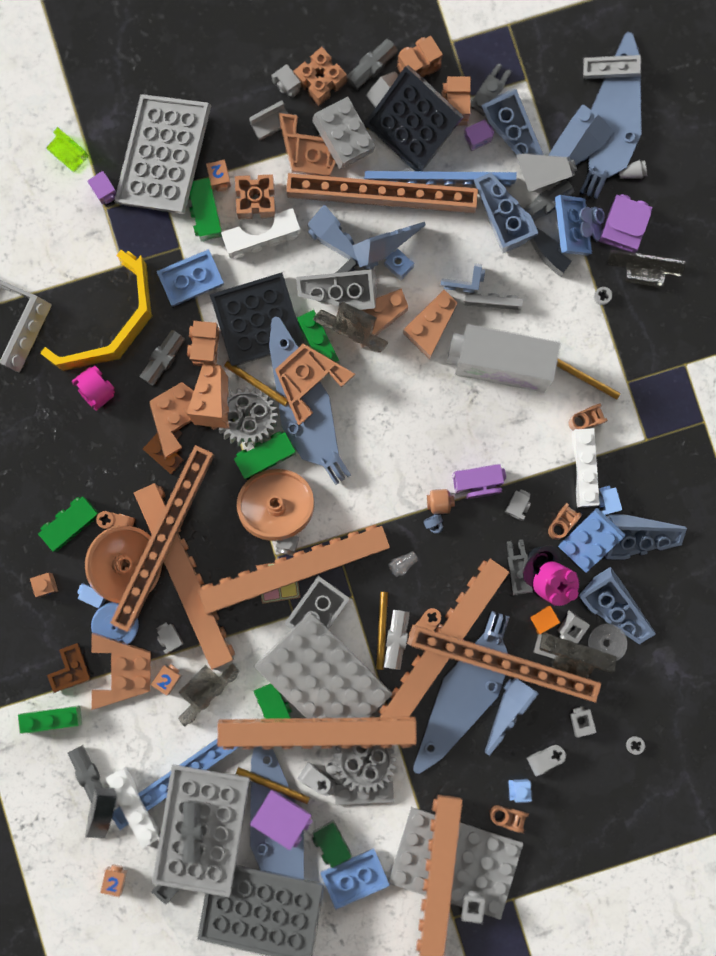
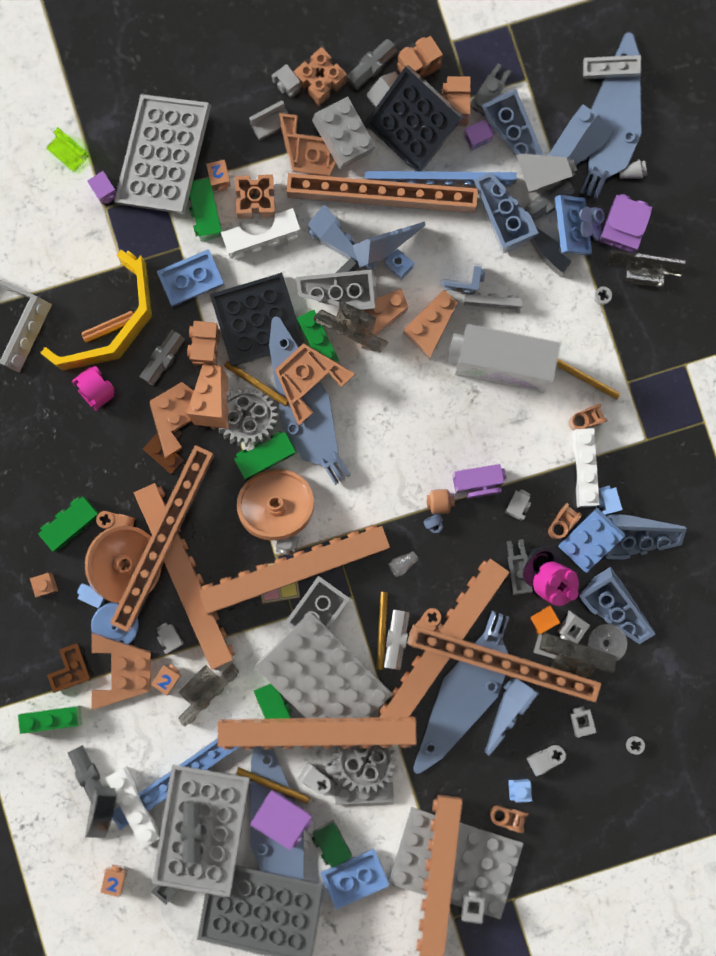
(106, 327): none -> nougat axle

